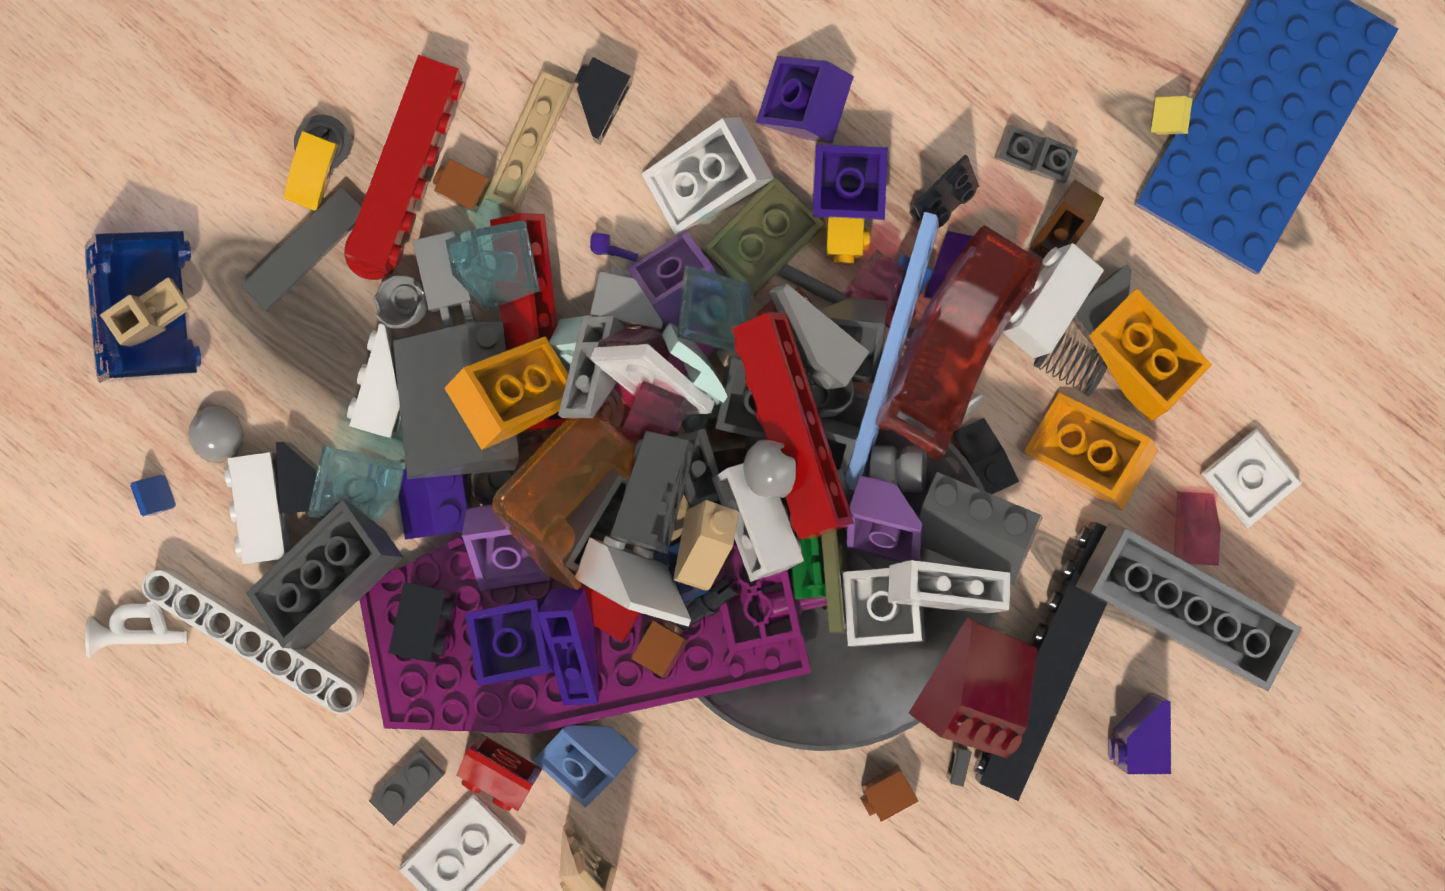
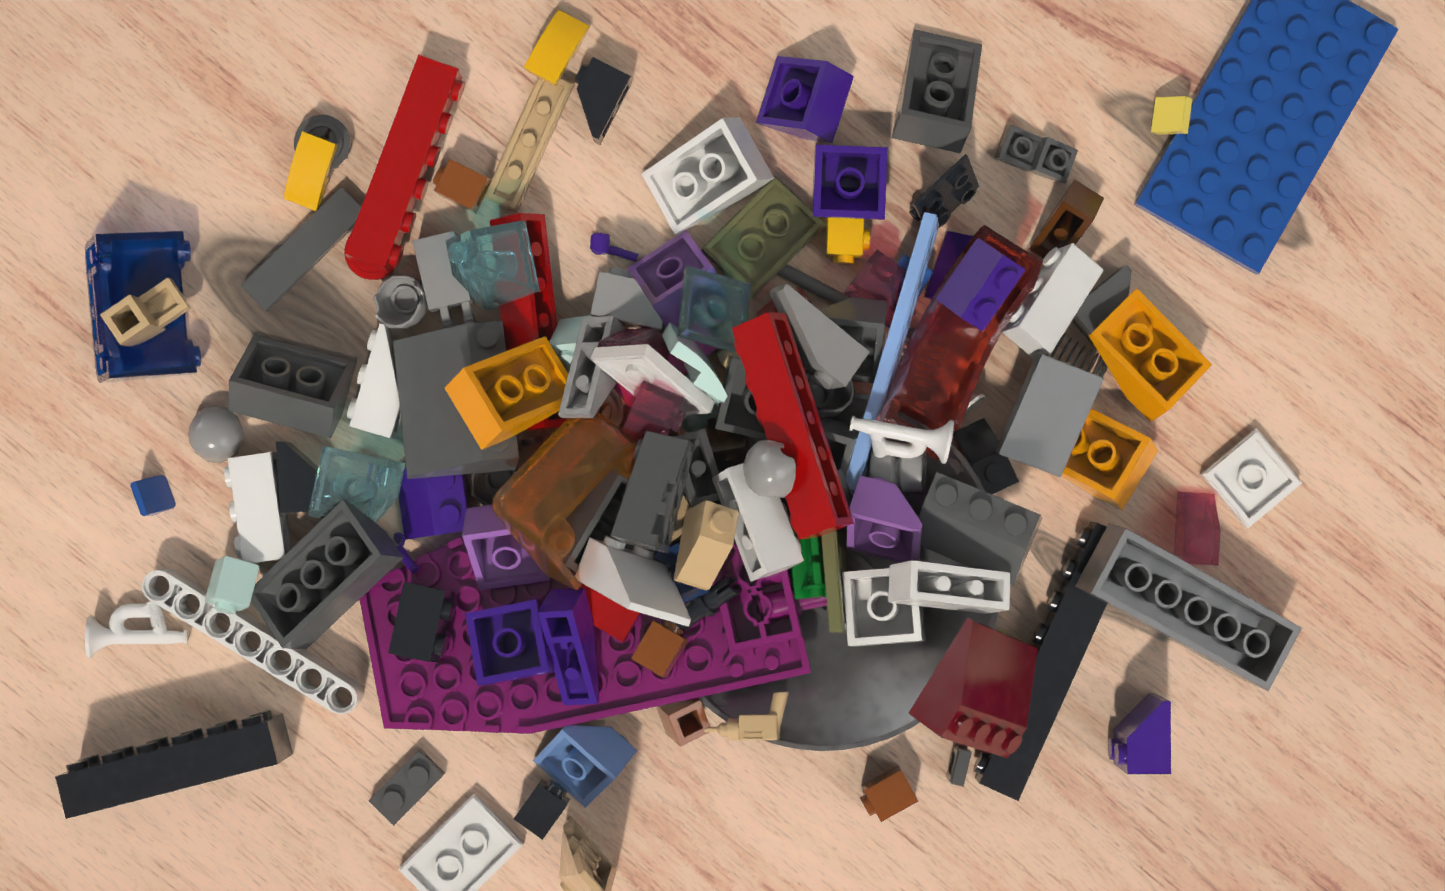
(172, 766): none -> black brick
(231, 585): none -> light aqua brick
(290, 386): none -> dark grey slope
(409, 563): none -> dark purple hand
(498, 772): red slope -> none
(542, 808): none -> black brick
(556, 47): none -> yellow slope
(684, 720): none -> dark orange brick
(755, 726): none -> tan piece
(937, 92): none -> dark grey slope
(937, 439): none -> white piece
(980, 284): none -> dark purple slope
(1049, 414): none -> tile

